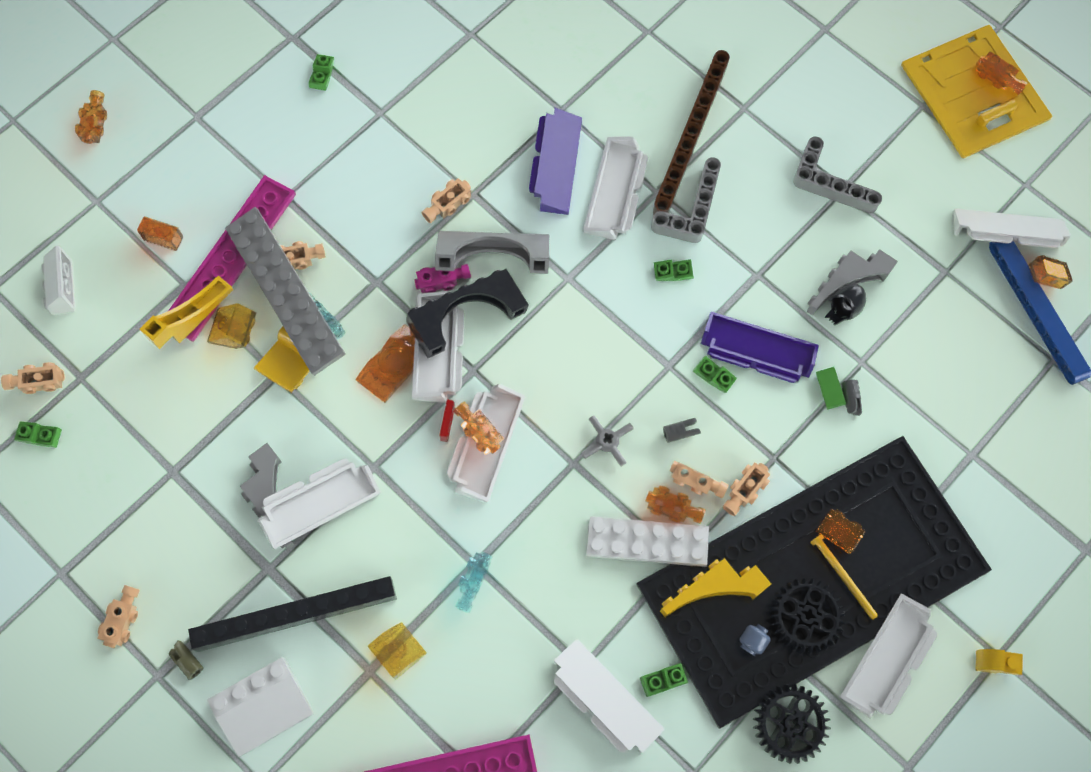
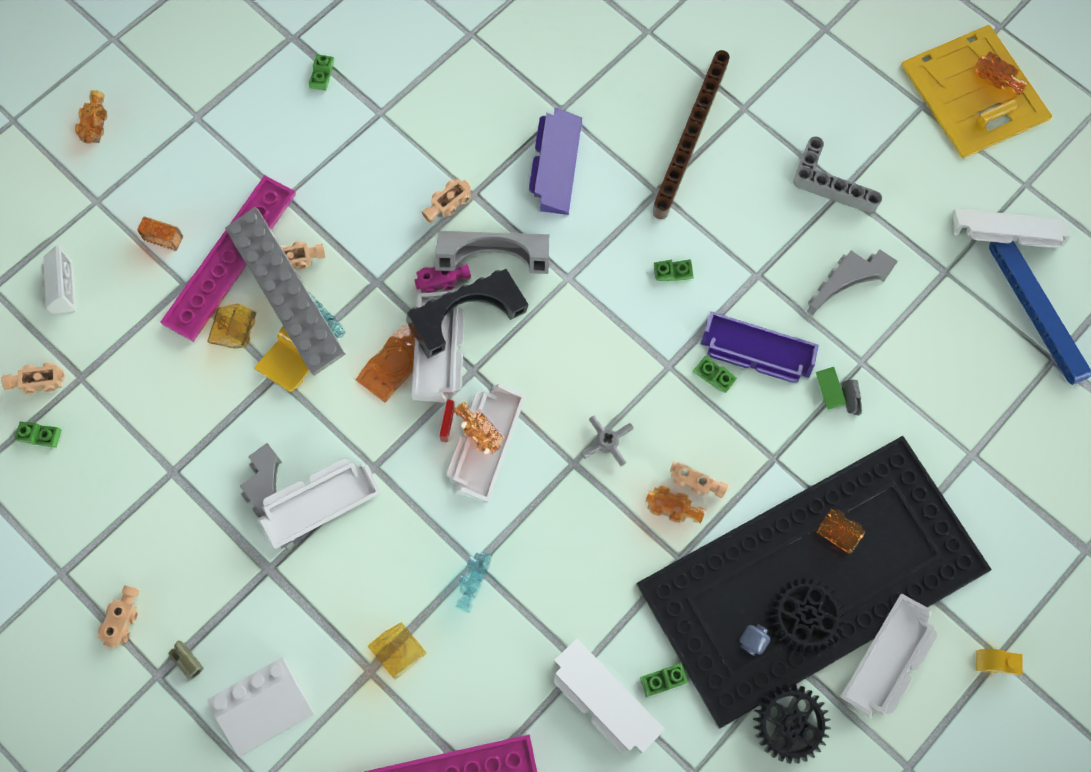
(187, 316): yellow arch -> none
(292, 614): black brick -> none
(615, 188): white slope -> none
(648, 541): white plate -> none
(677, 430): dark grey hinge -> none
(700, 207): light grey beam -> none
(718, 581): yellow arch -> none
(748, 486): light nougat brick -> none
(844, 576): yellow bar -> none
(847, 303): black helmet -> none
(1050, 272): clear orange brick -> none

